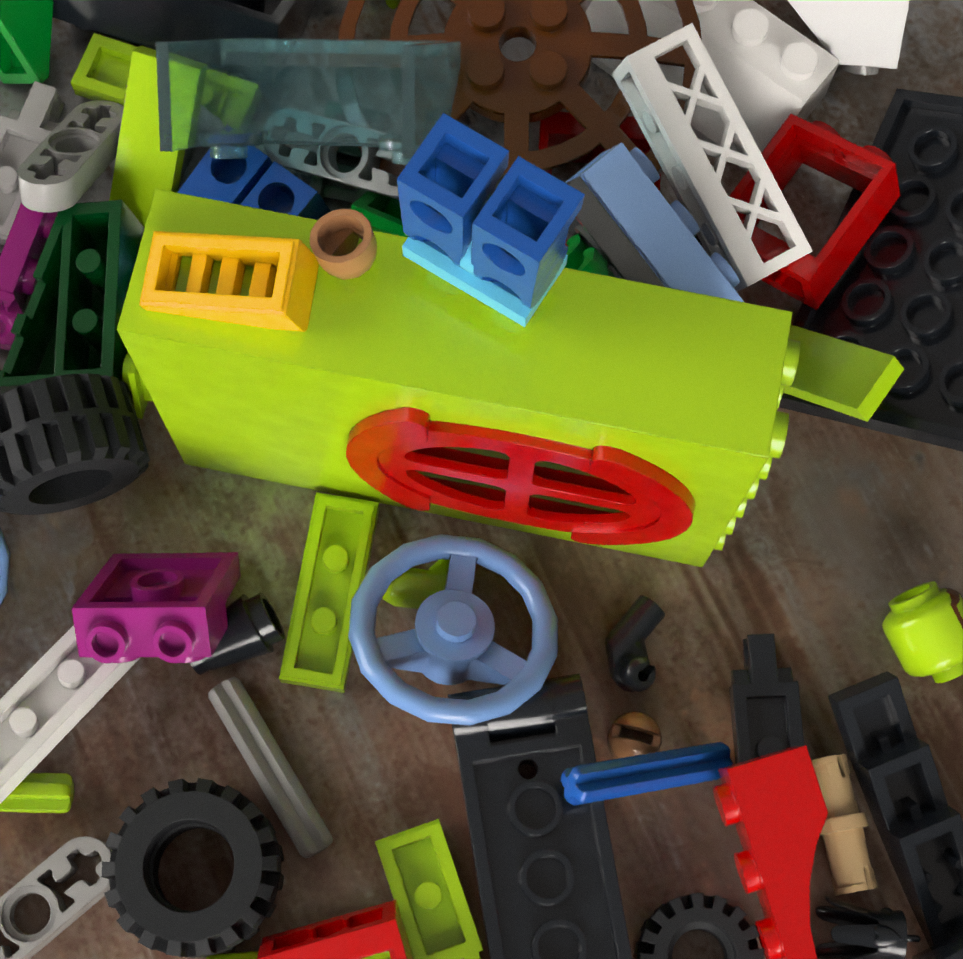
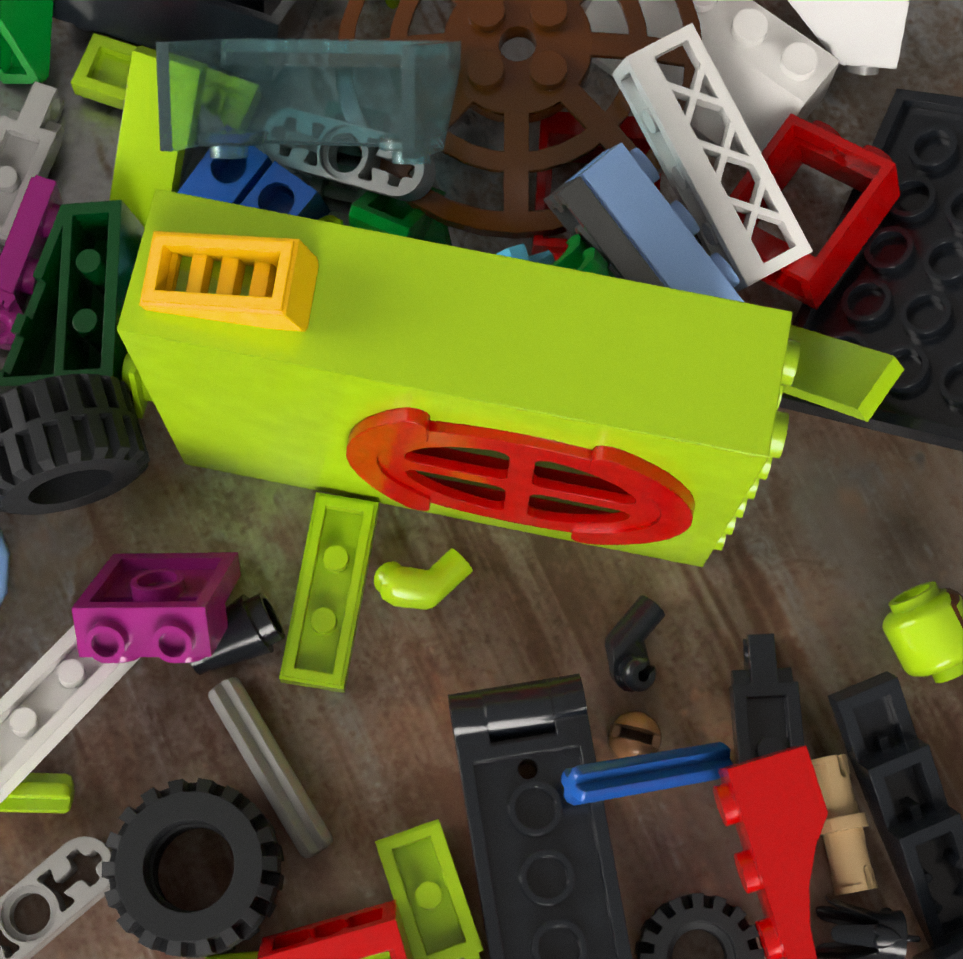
(71, 157): light grey beam -> none
(335, 243): medium nougat hinge -> none
(453, 633): medium blue piece -> none
(482, 239): blue hips -> none

